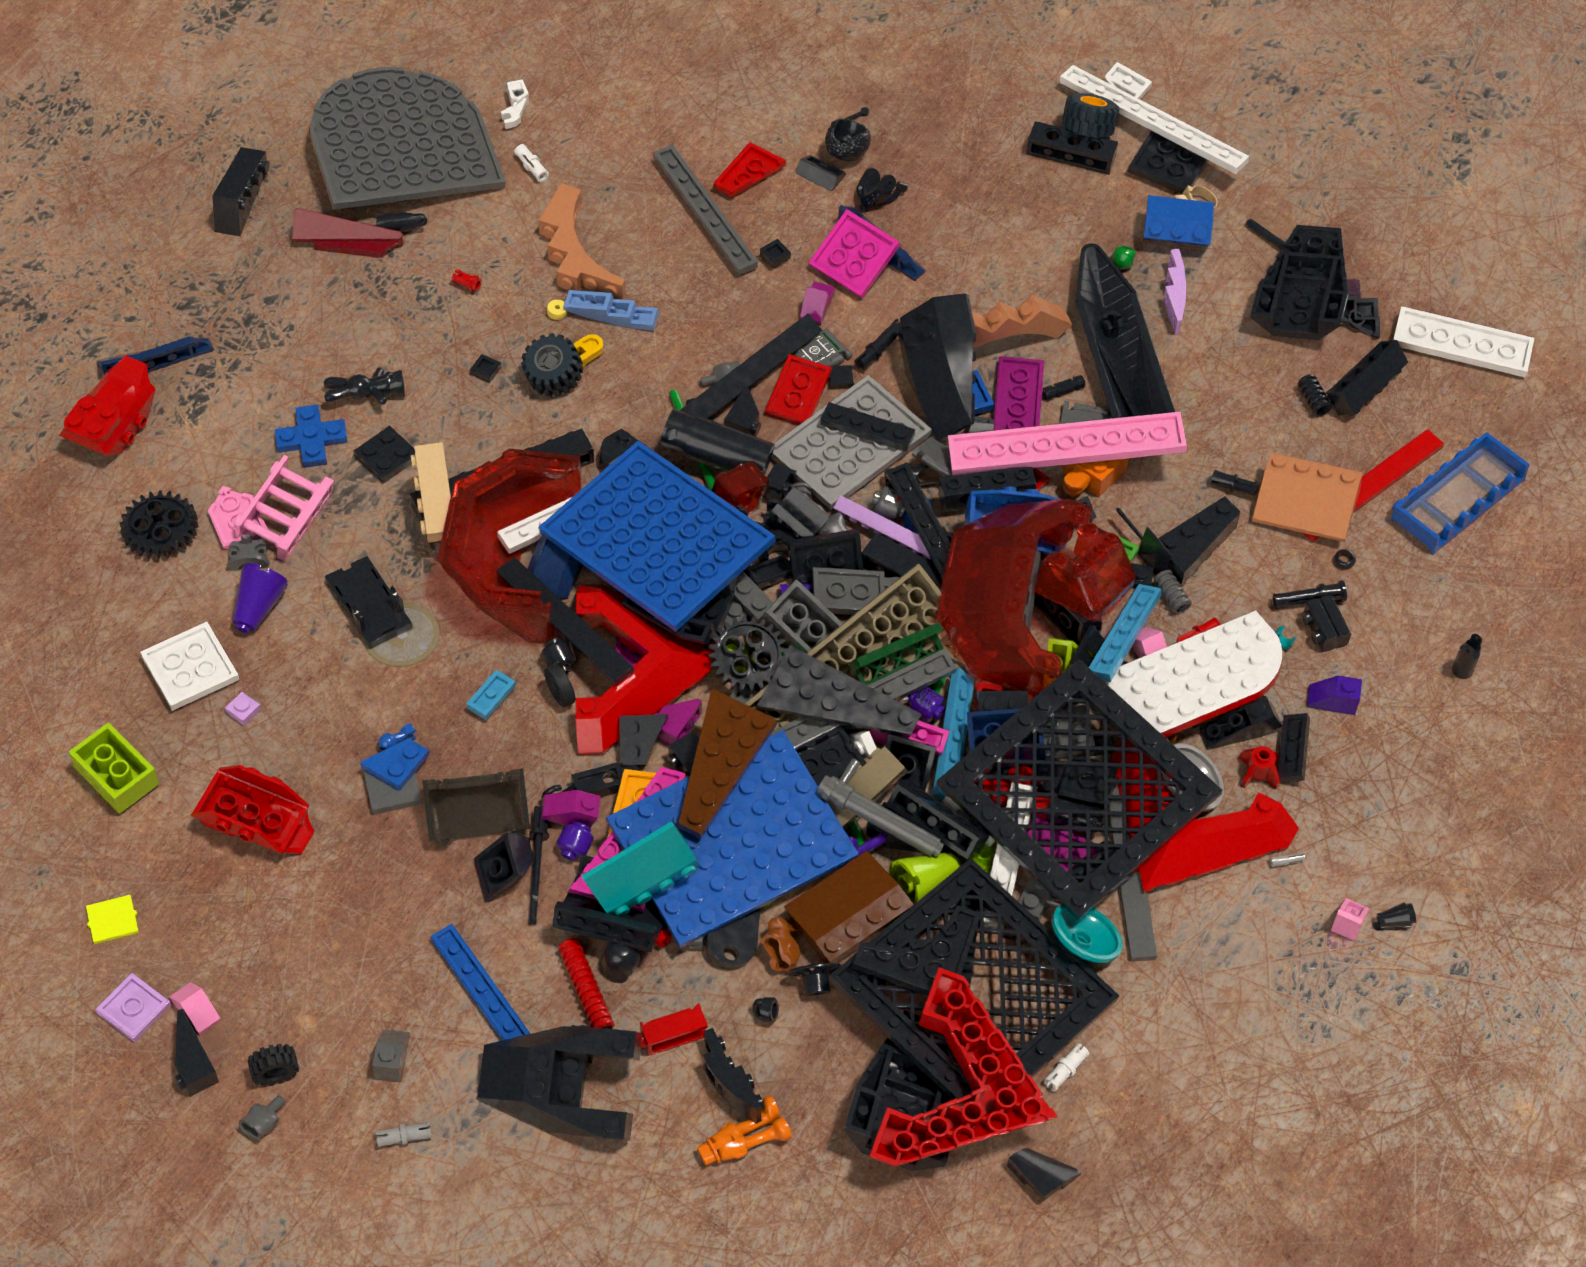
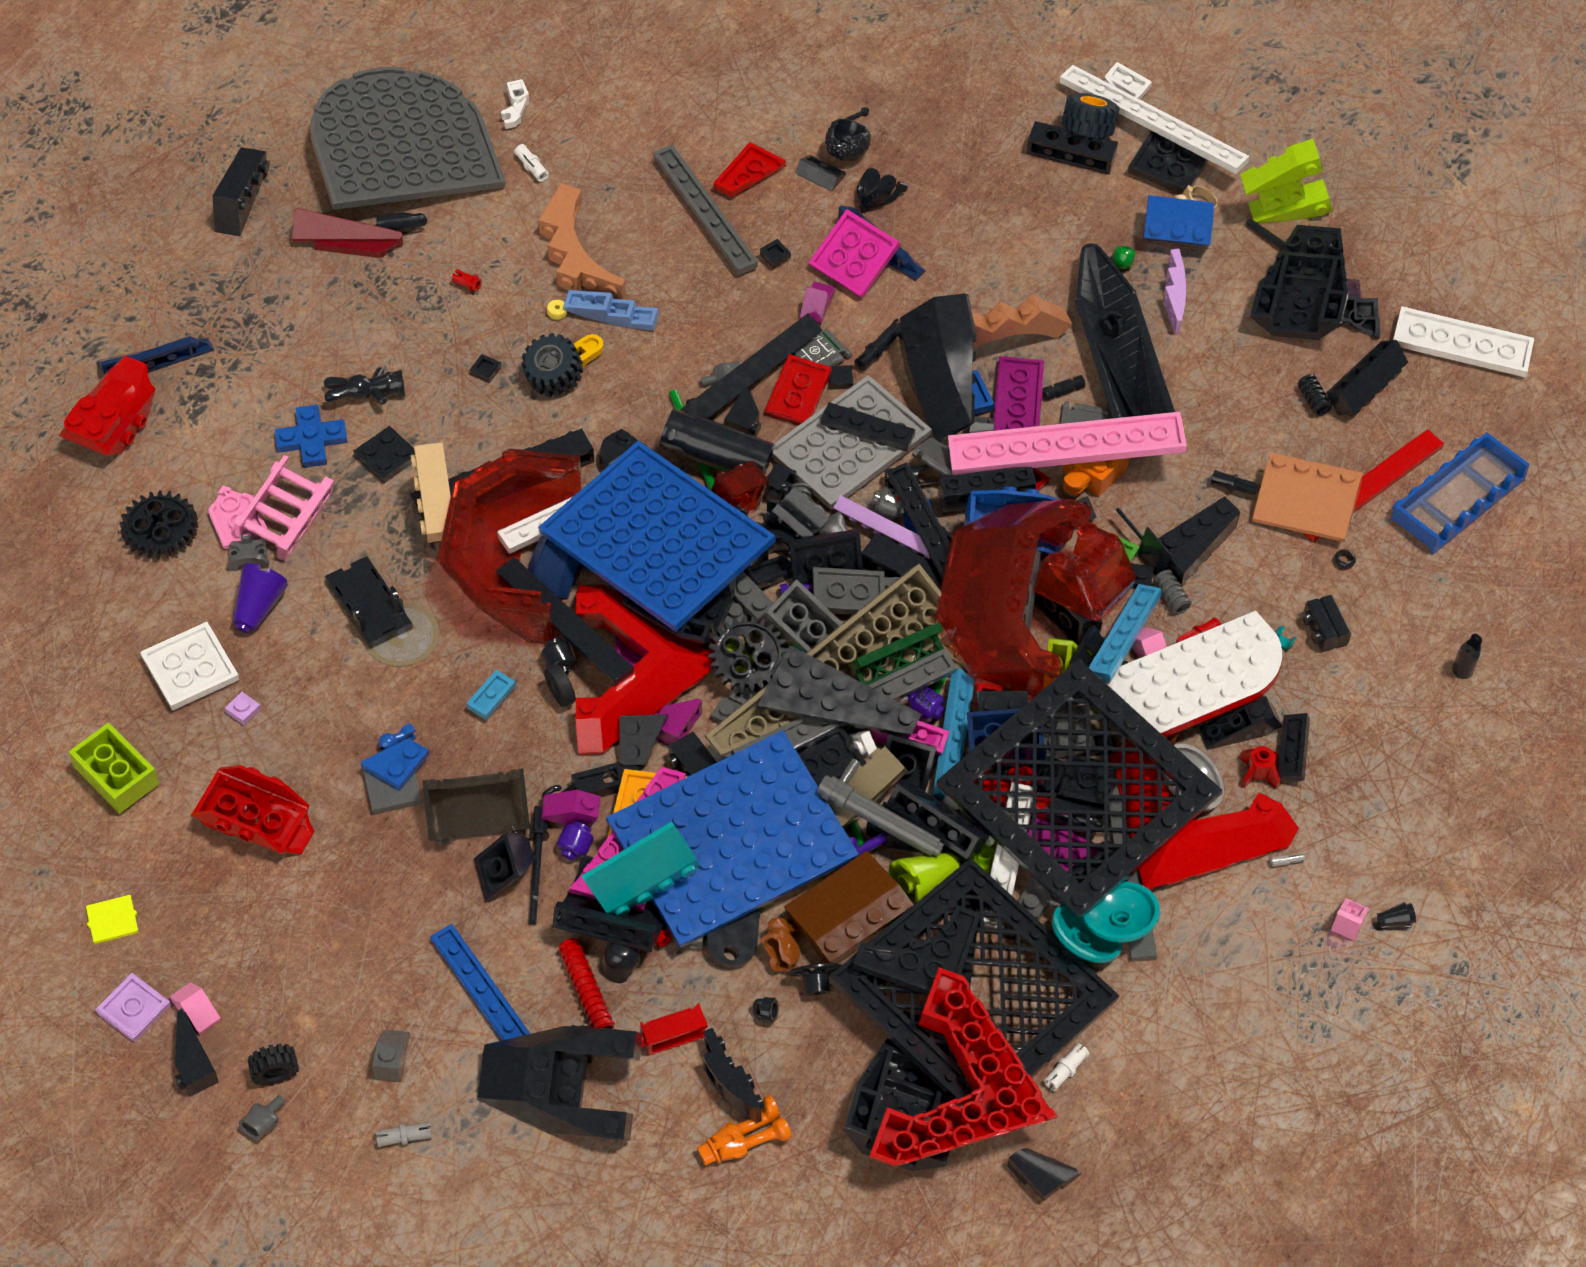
(725, 750): reddish brown wing -> none
(1124, 914): none -> teal dish
(1281, 186): none -> lime wedge
(1300, 597): black pin -> none
(1335, 694): dark purple slope -> none

